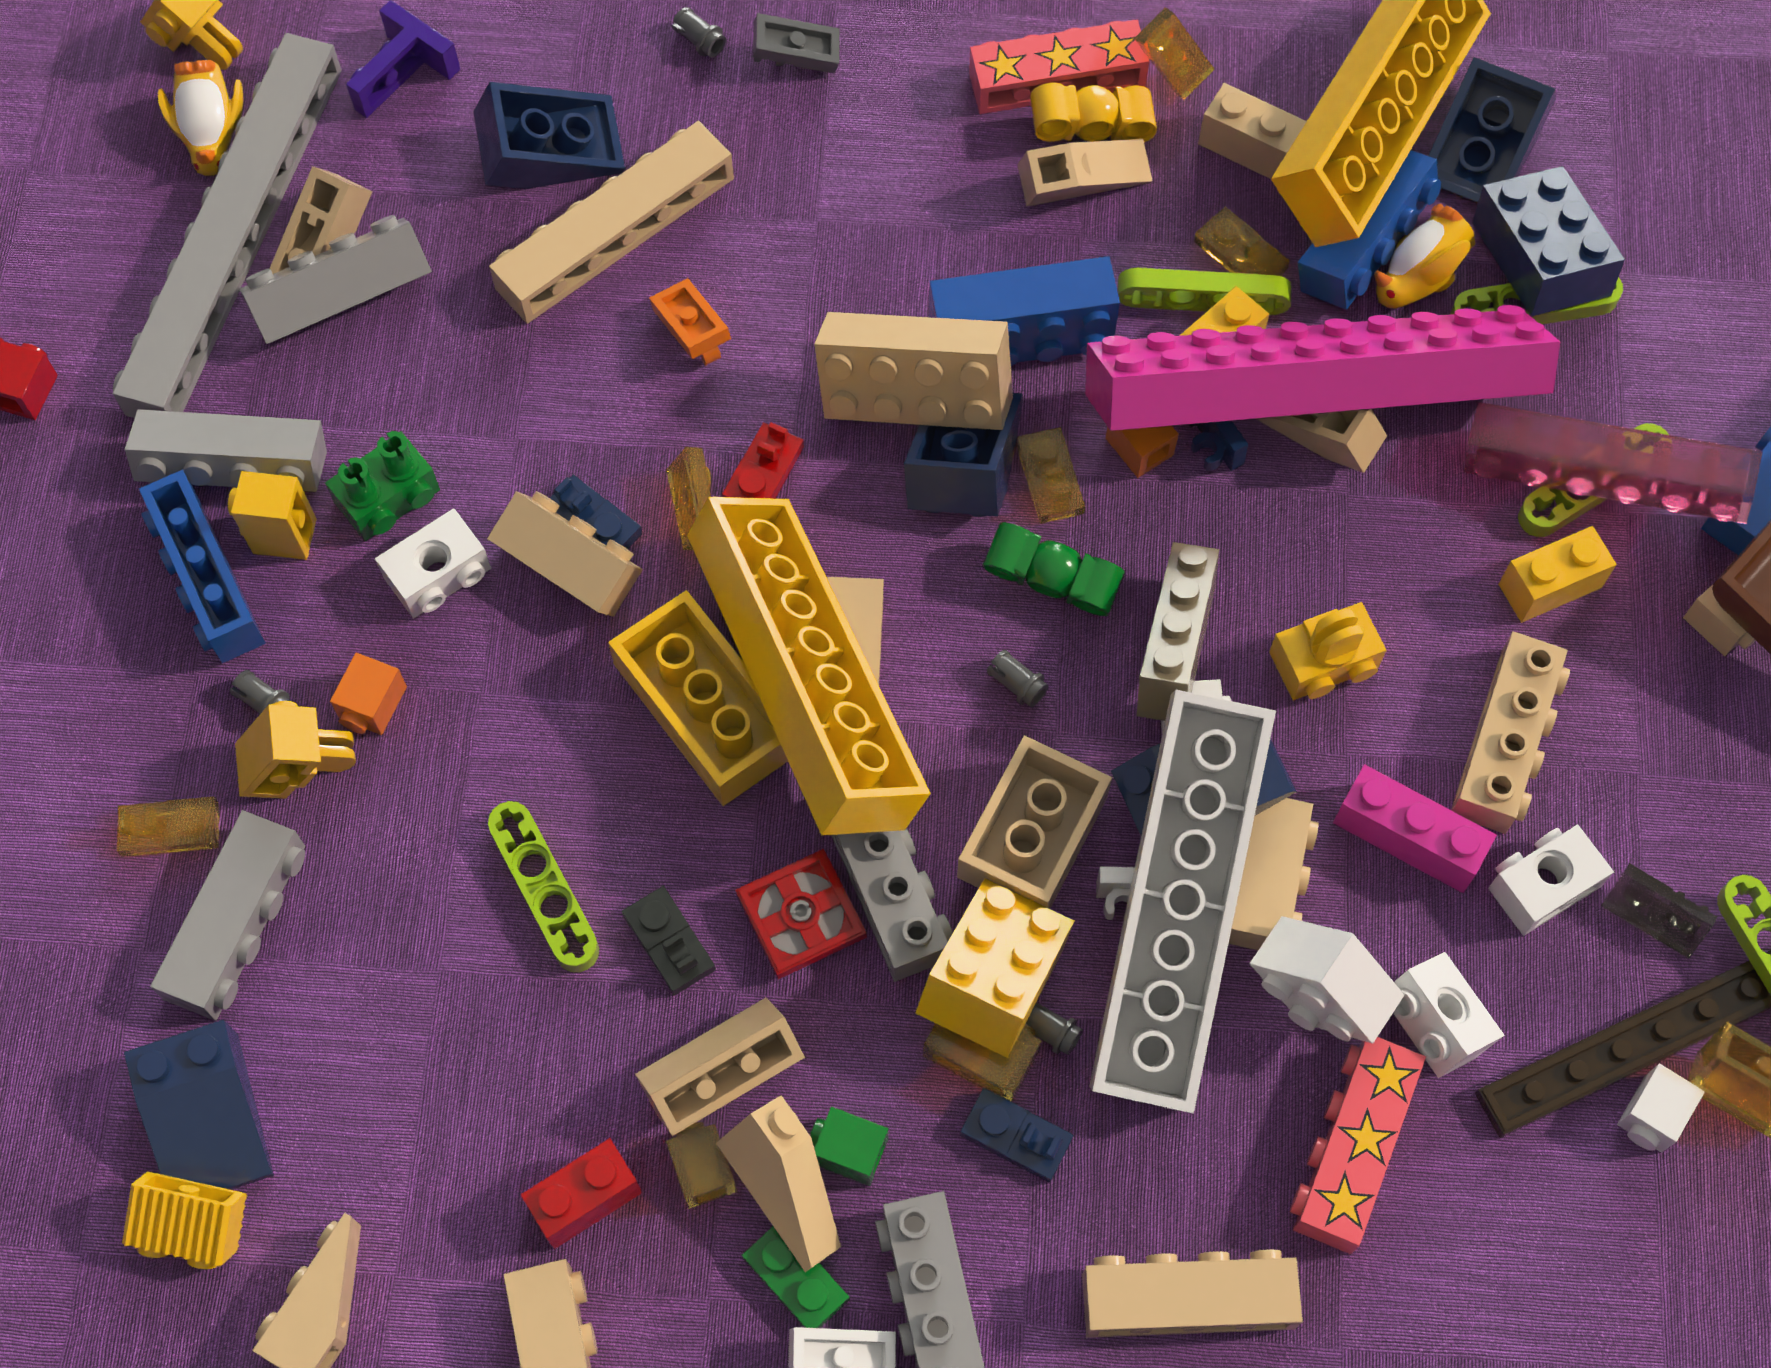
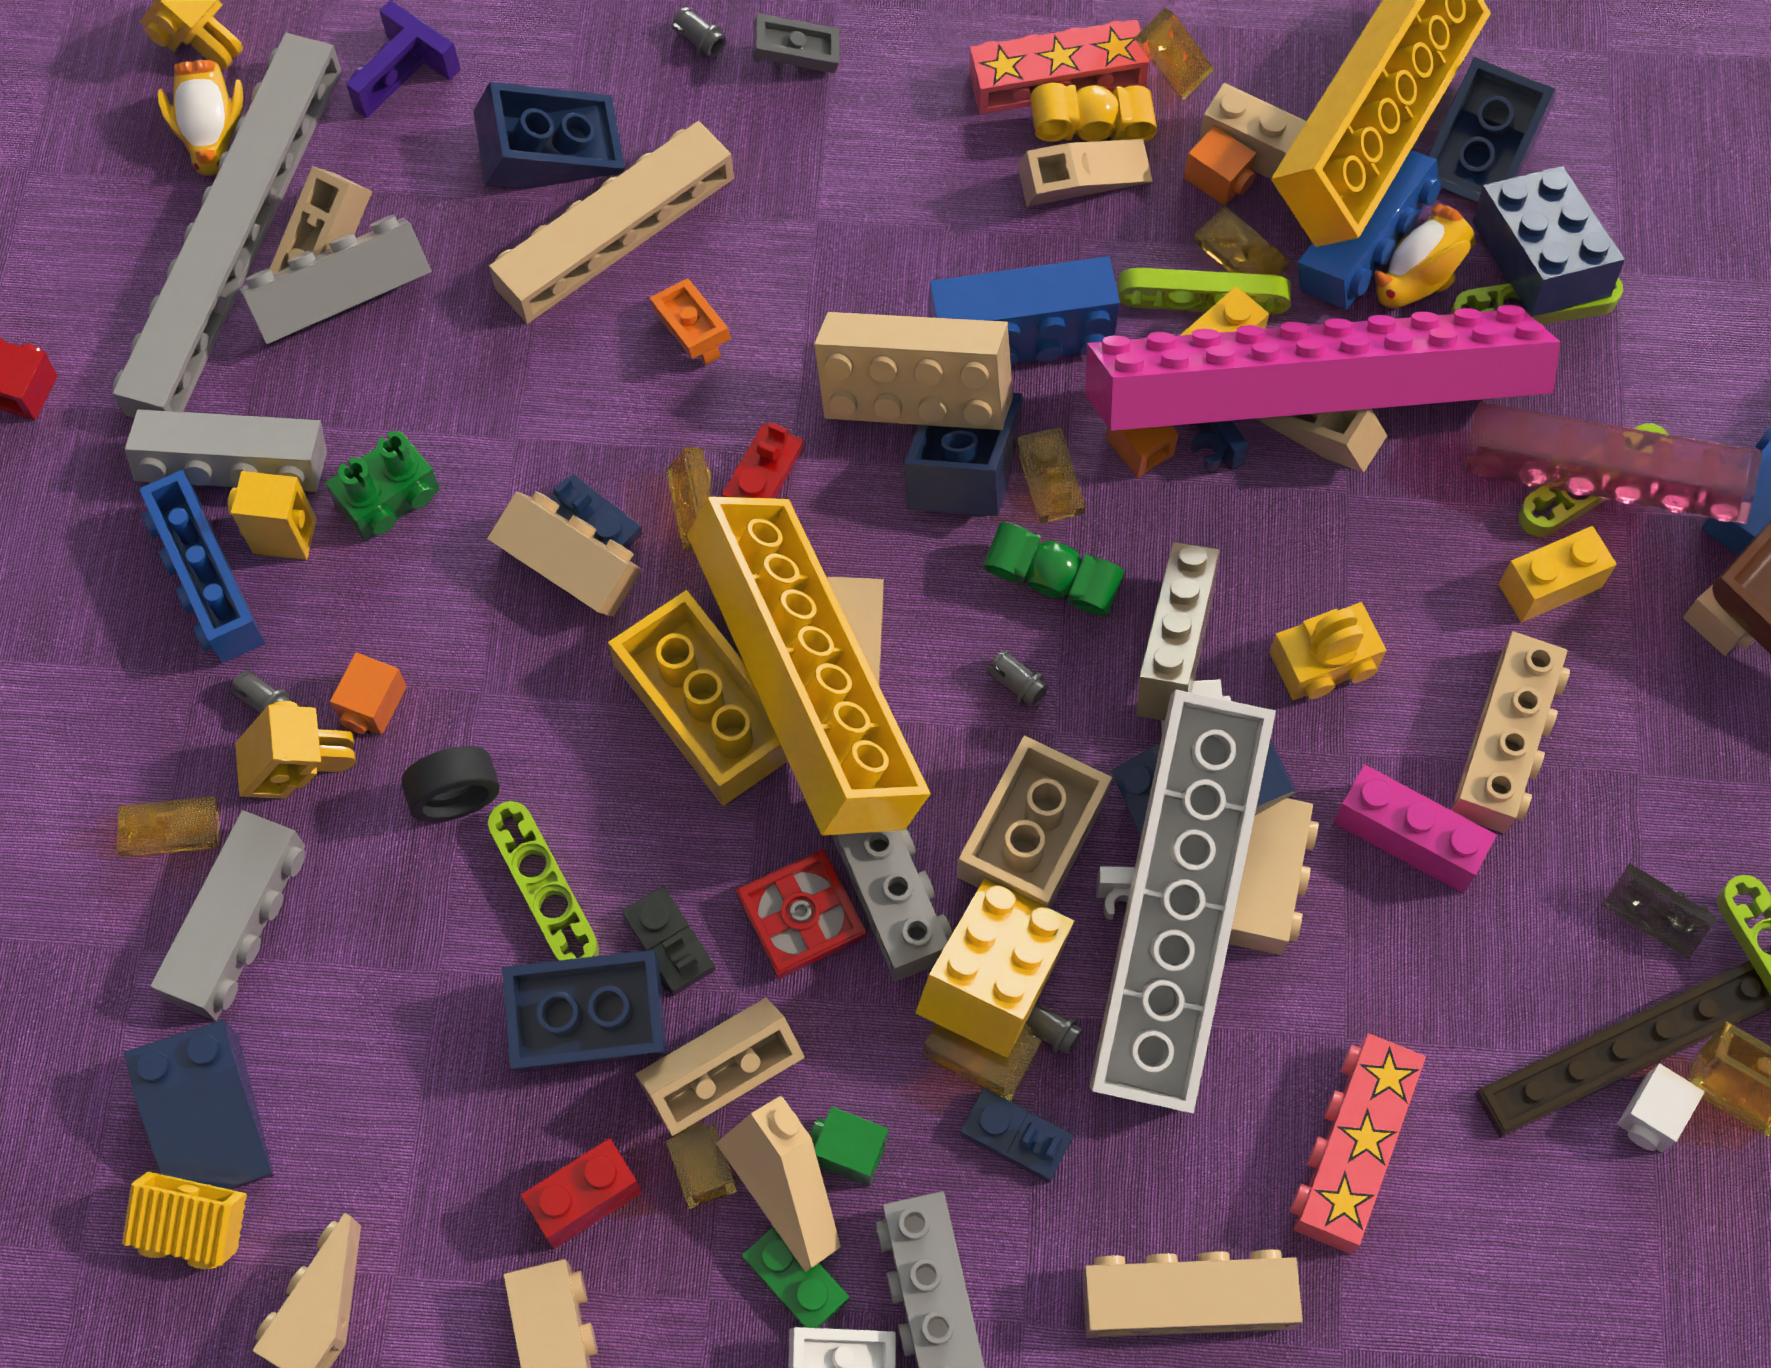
(443, 541): white brick -> none
(450, 784): none -> black tyre
(584, 1011): none -> dark blue brick
(1220, 166): none -> orange brick
(1326, 980): white brick -> none
(1444, 1015): white brick -> none
(1533, 901): white brick -> none

